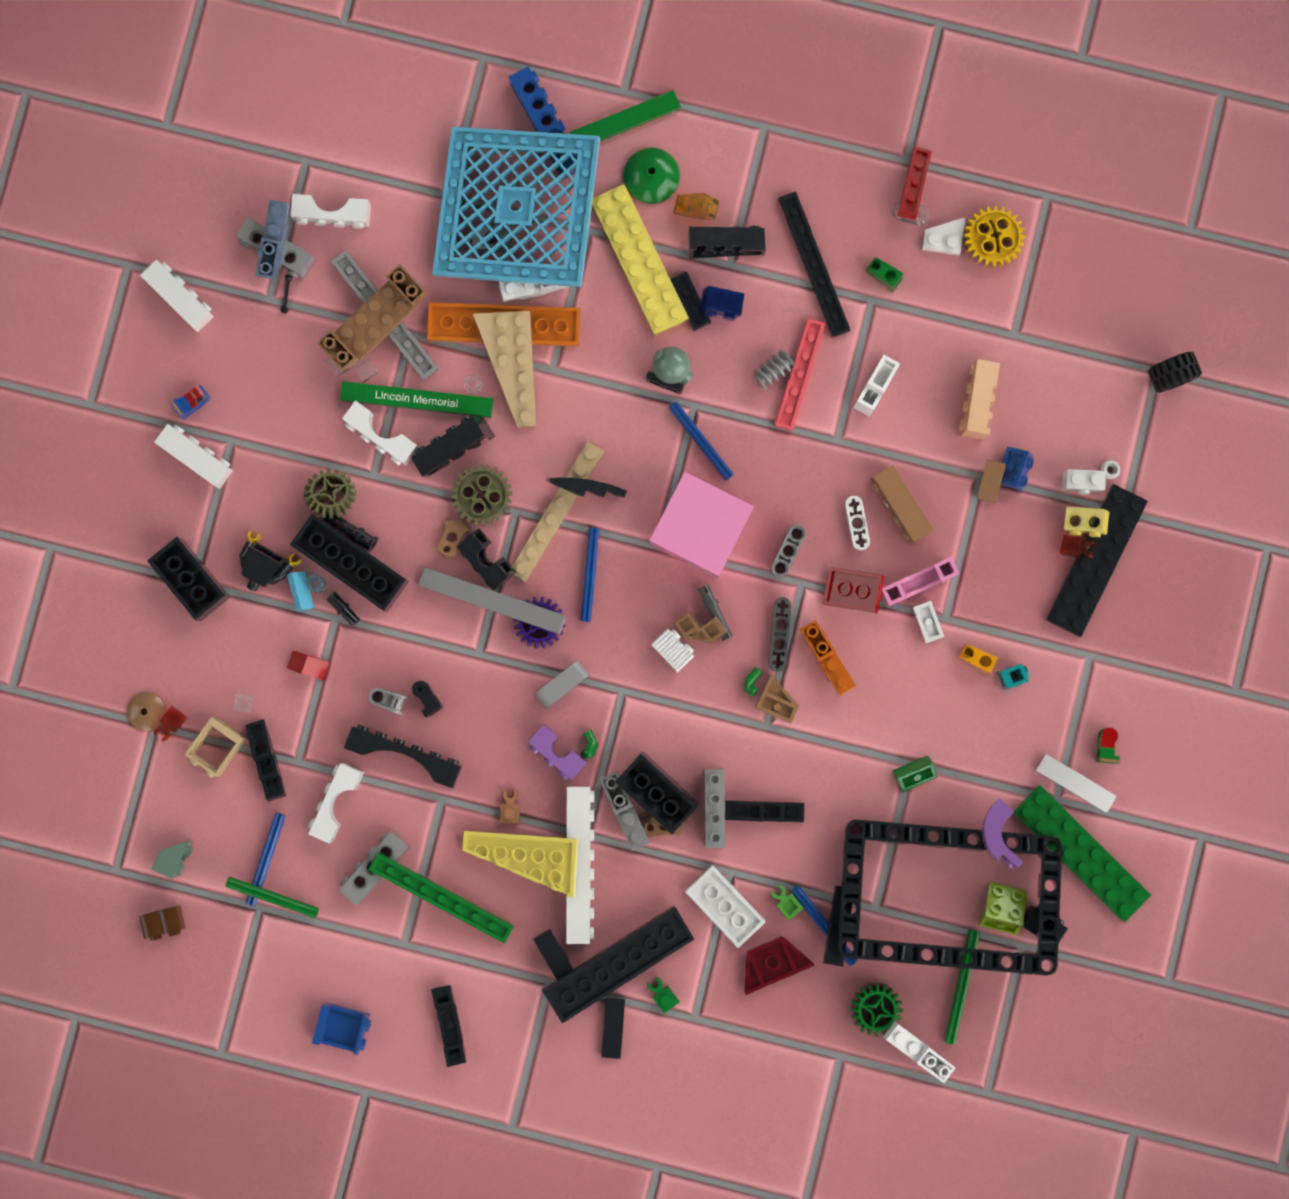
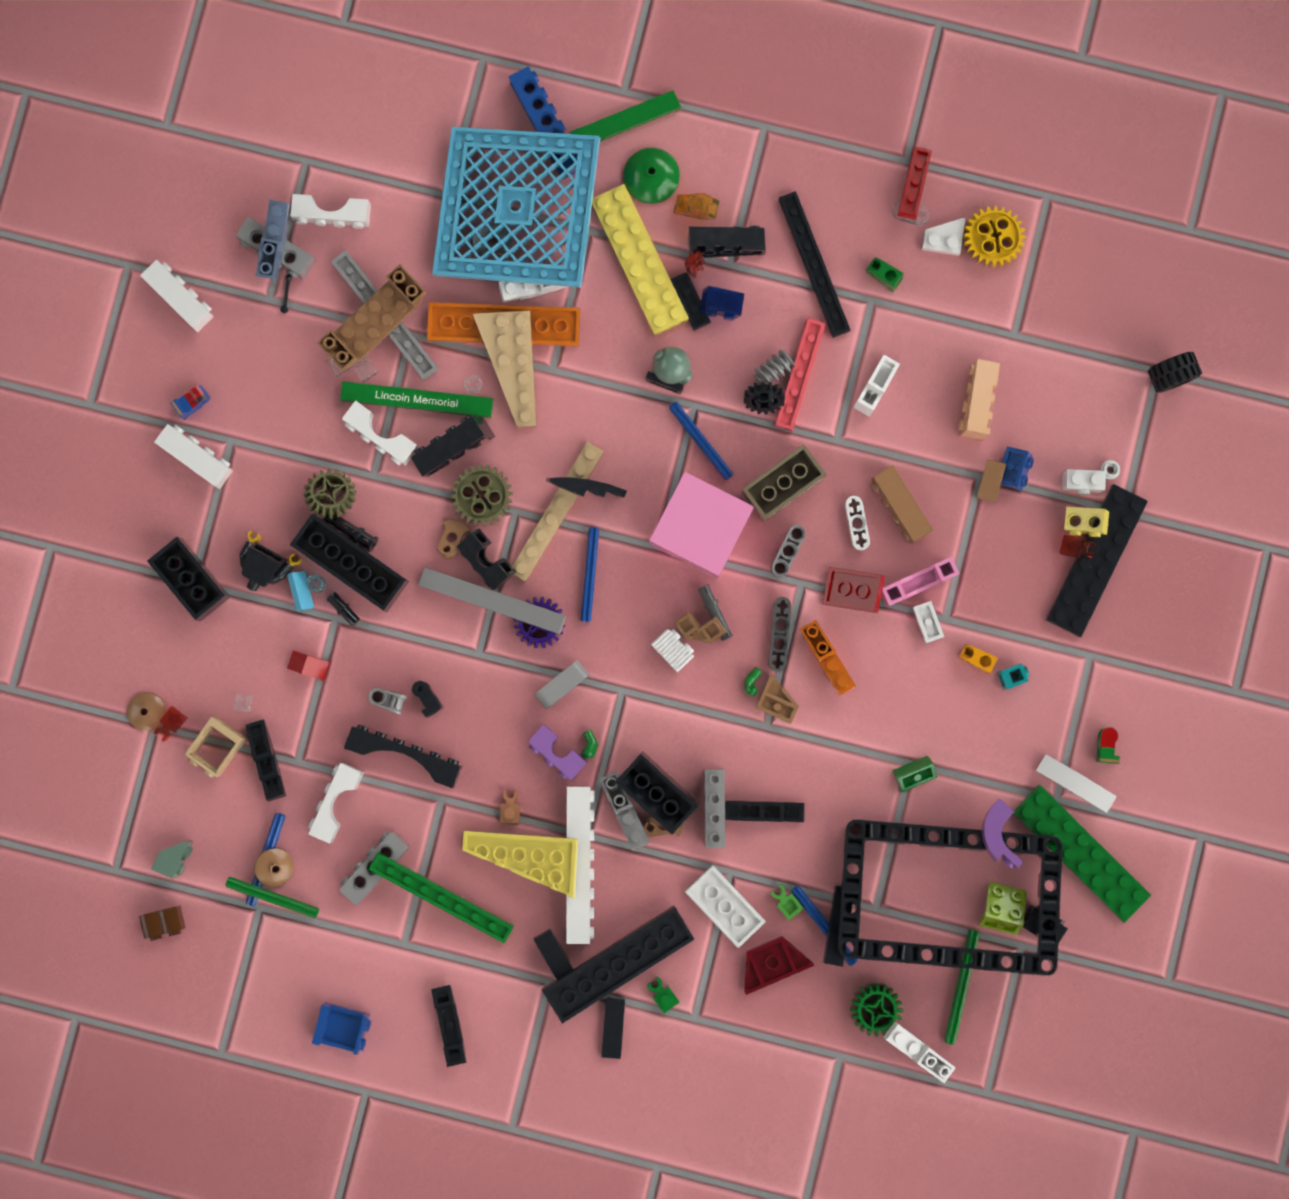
(269, 859): none -> medium nougat dish
(694, 263): none -> clear red plate
(763, 399): none -> black gear
(783, 483): none -> dark tan brick

